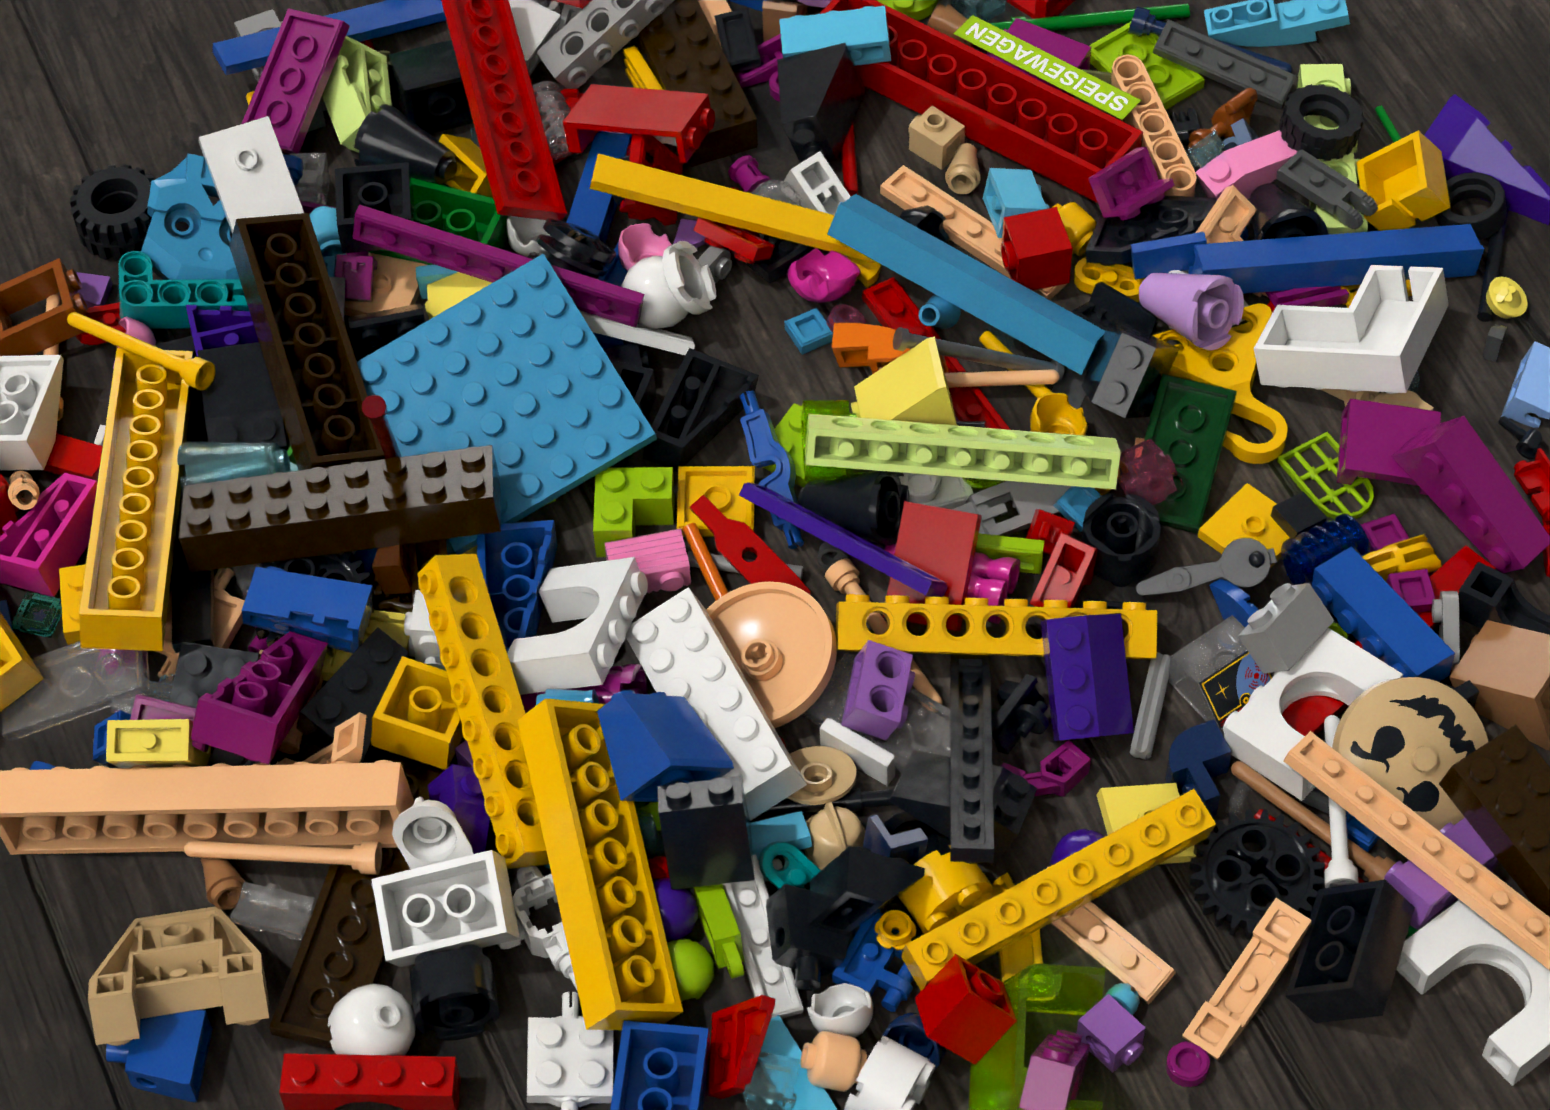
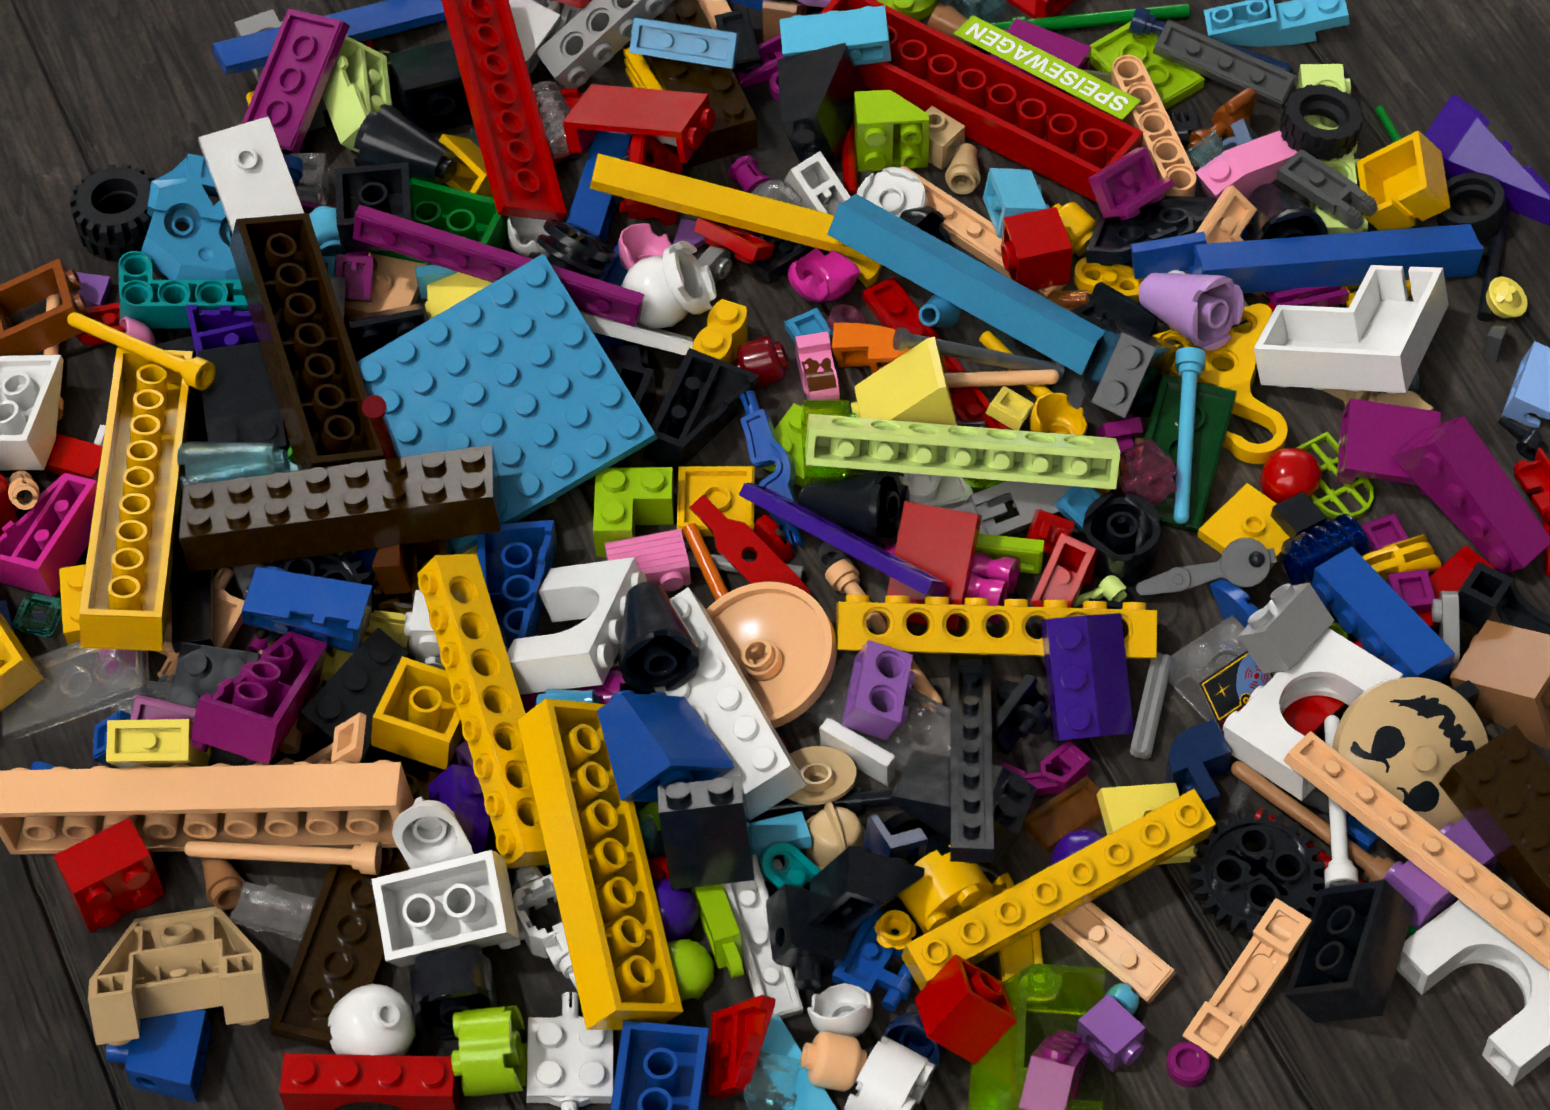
(109, 875): none -> red brick
(490, 1051): none -> lime brick
(655, 641): none -> black cone
(684, 42): none -> dark azure plate
(724, 331): none -> yellow brick
(763, 358): none -> dark red head
(765, 529): none -> red tile
(817, 366): none -> bright pink leg
(889, 131): none -> lime slope
(894, 190): none -> white tile
(1010, 408): none -> light yellow tile
(1064, 813): none -> clear orange tile
(1068, 299): none -> clear orange arm
(1110, 587): none -> yellowish green hand
(1123, 431): none -> magenta tile
(1190, 364): none -> medium azure piece
(1290, 473): none -> red hair

